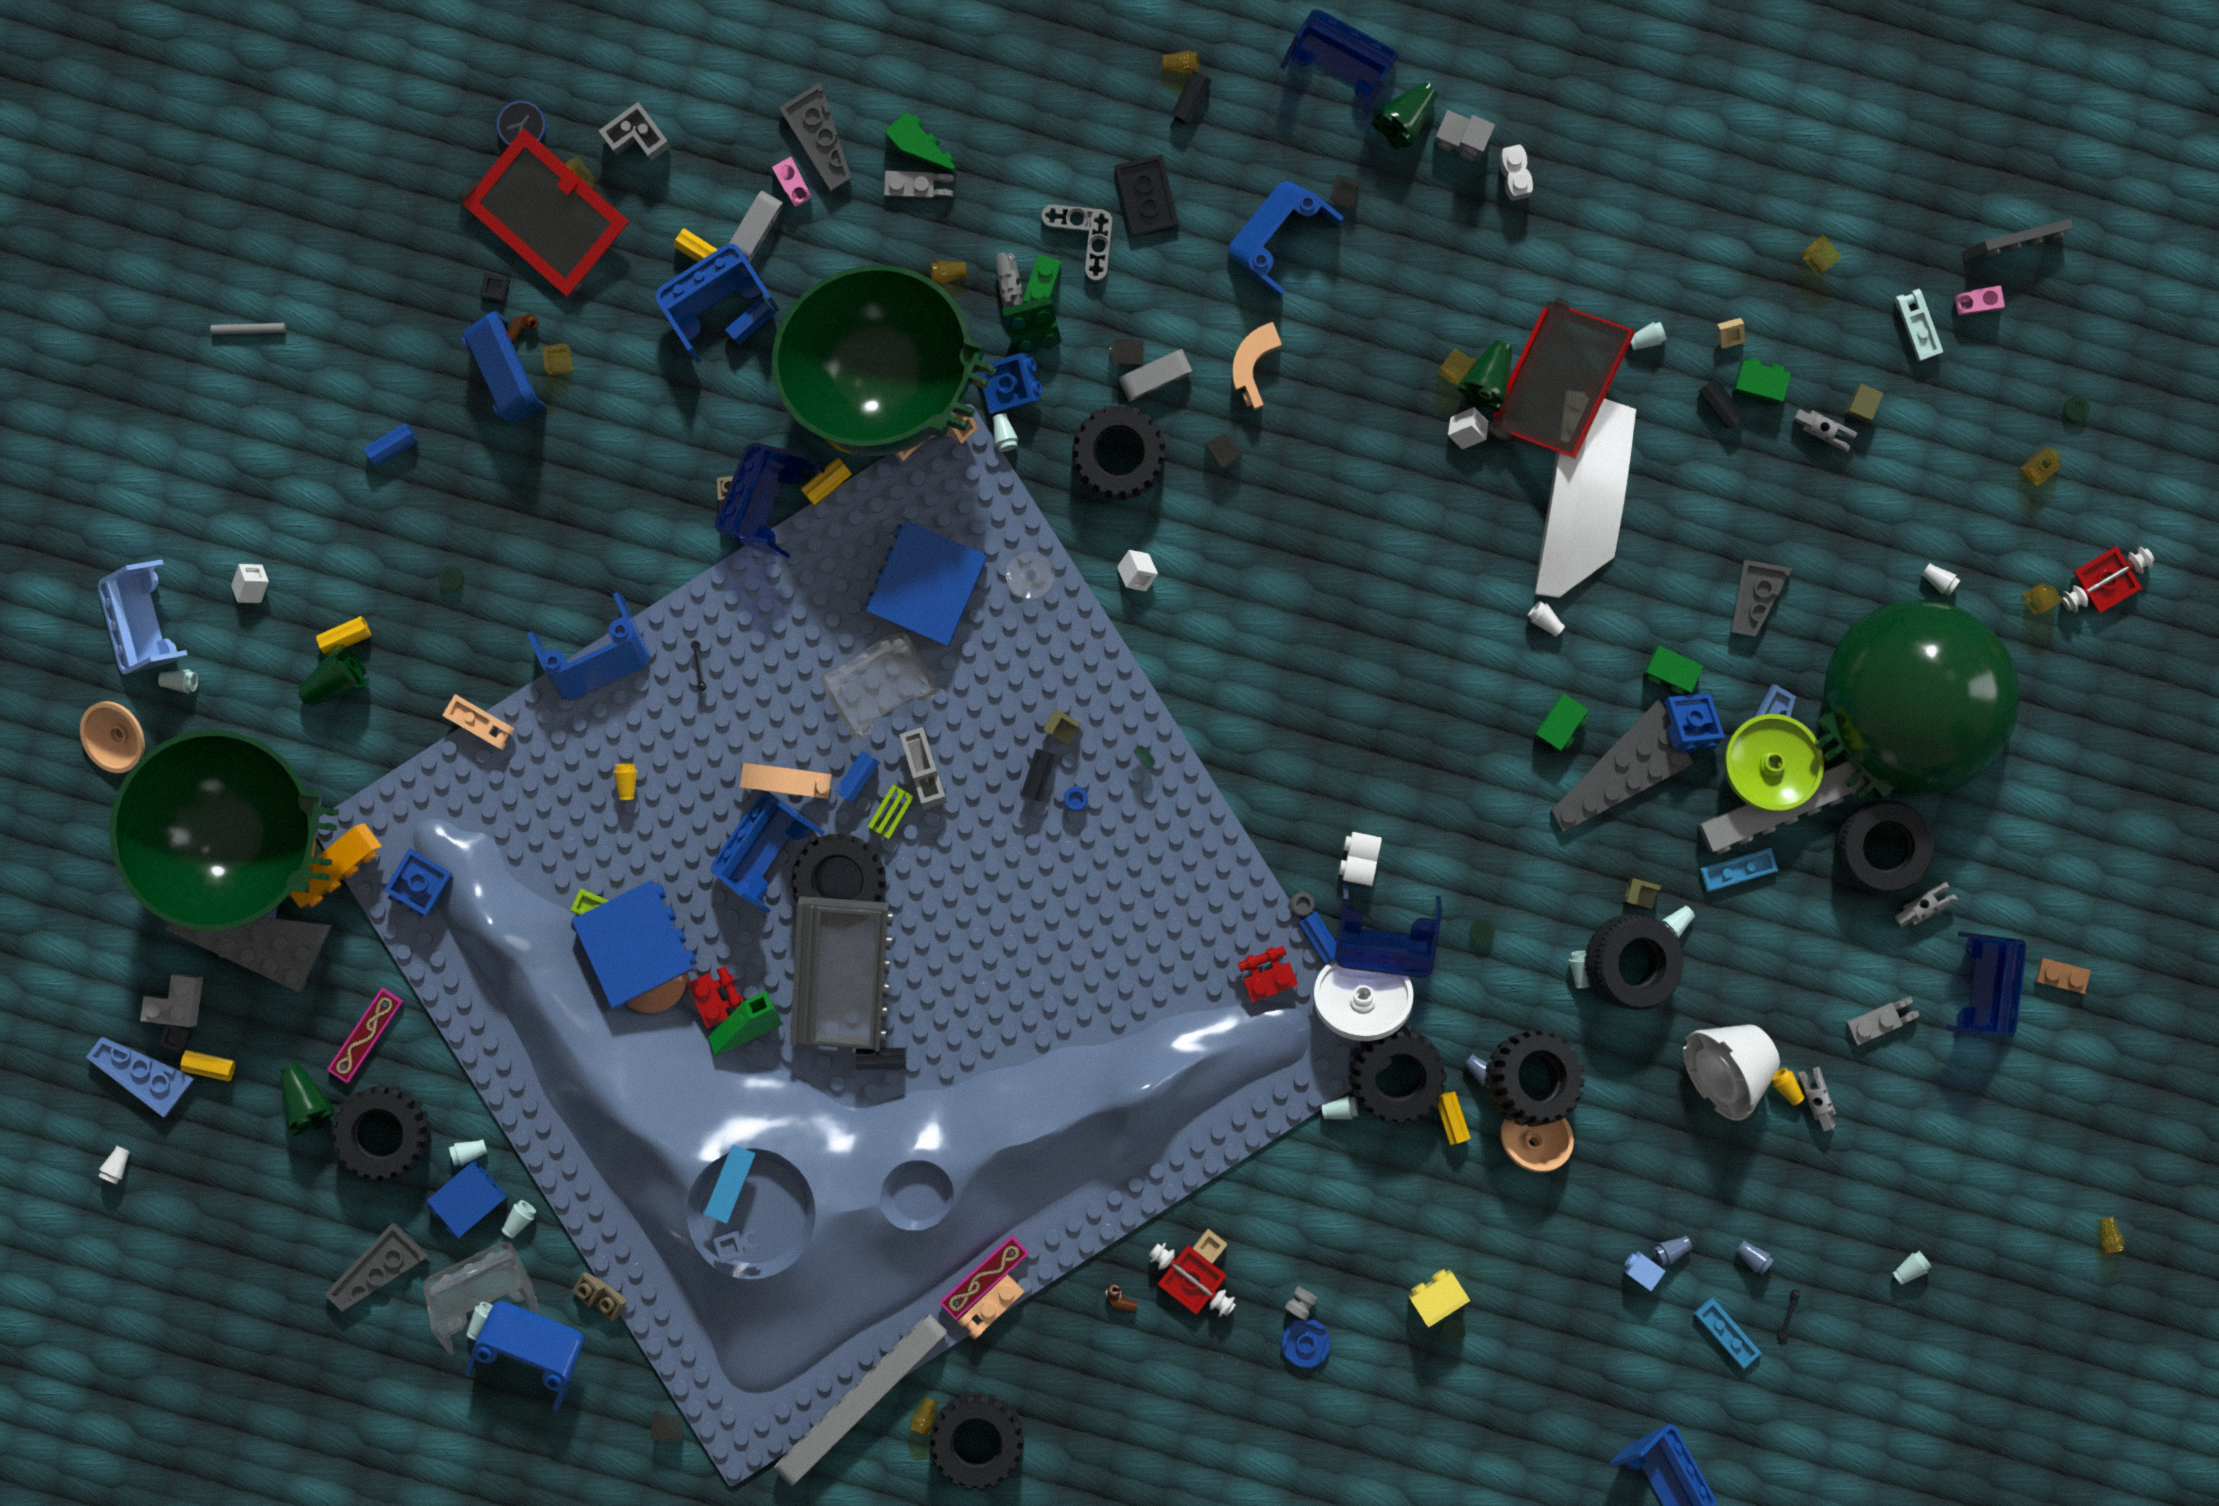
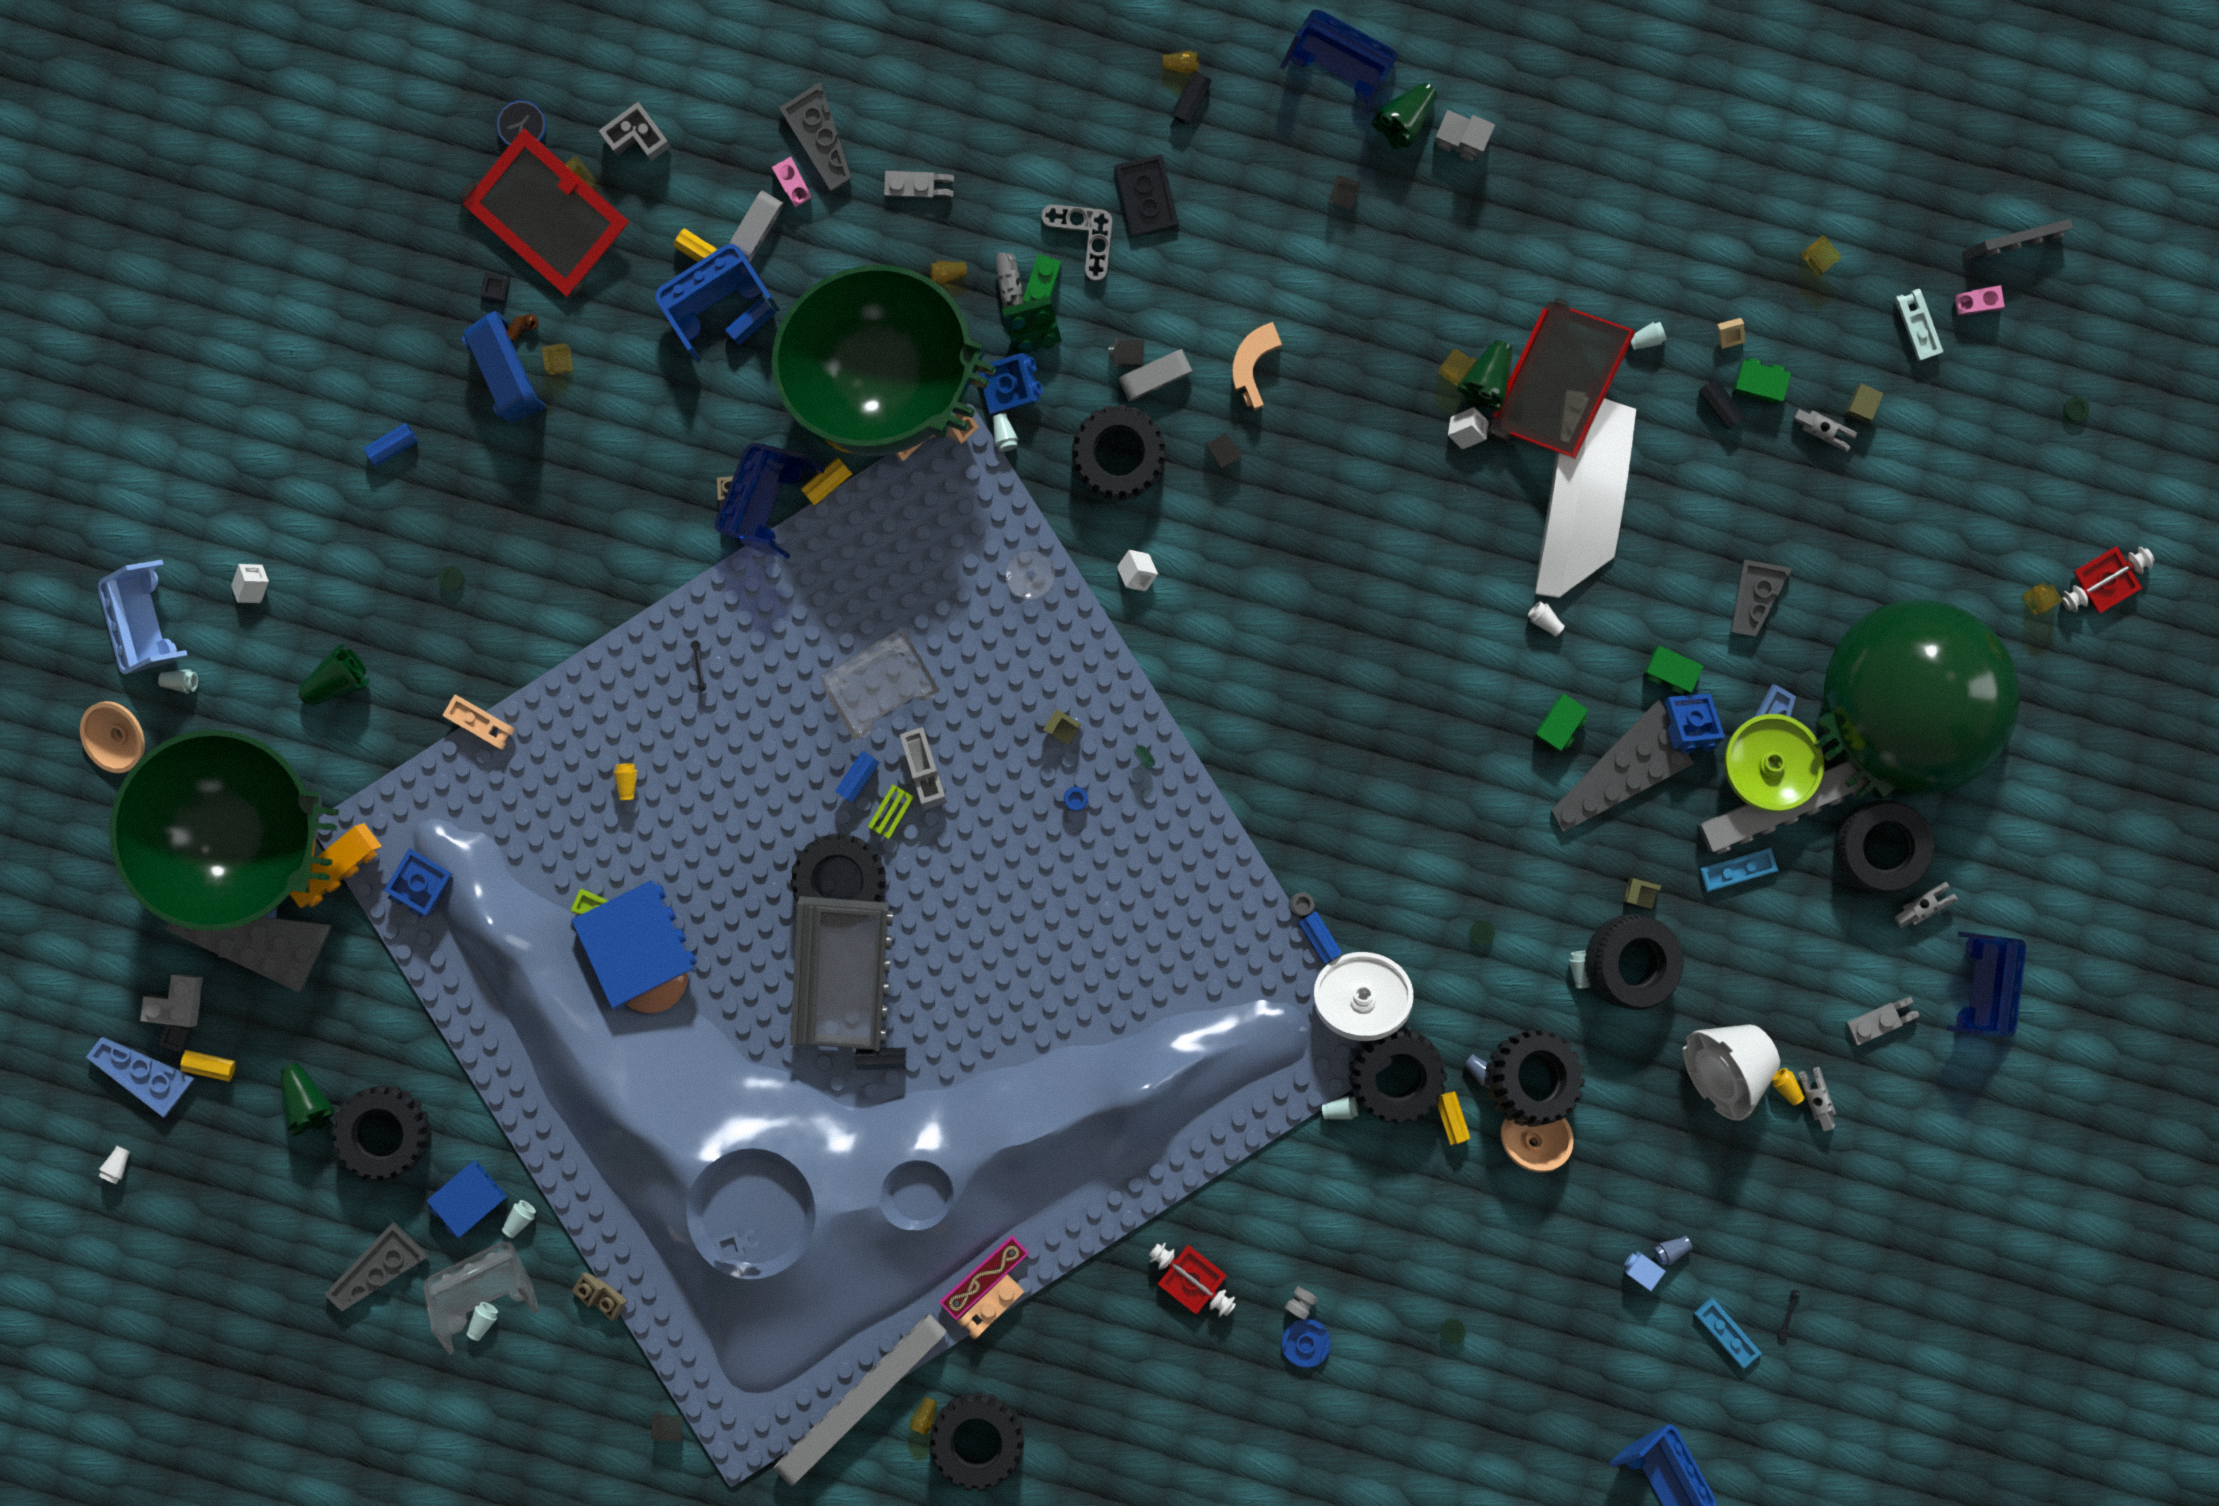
(248, 328): light grey bar -> none
(345, 634): yellow axle -> none
(365, 1035): tile -> none
(467, 1151): light aqua cone -> none
(532, 1341): blue windscreen -> none
(600, 667): blue windscreen -> none
(709, 999): red plate -> none
(730, 1184): dark azure tile -> none
(747, 1022): green slope -> none
(757, 844): blue windscreen -> none
(785, 780): light nougat arch -> none
(915, 143): green slope -> none
(926, 583): blue panel -> none
(1038, 775): black axle -> none
(1118, 1301): reddish brown arm -> none
(1209, 1245): tan plate -> none
(1248, 248): blue windscreen -> none
(1271, 980): red plate -> none
(1360, 858): white brick -> none
(1383, 950): clear blue windscreen -> none
(1438, 1297): light yellow slope -> none
(1513, 166): white brick -> none
(1679, 920): light aqua cone -> none
(1755, 1258): sand blue cone -> none
(1912, 1268): light aqua cone -> none
(1941, 579): white cone -> none
(2033, 467): clear yellow brick -> none
(2062, 975): medium nougat plate -> none
(2111, 1236): clear yellow cone -> none

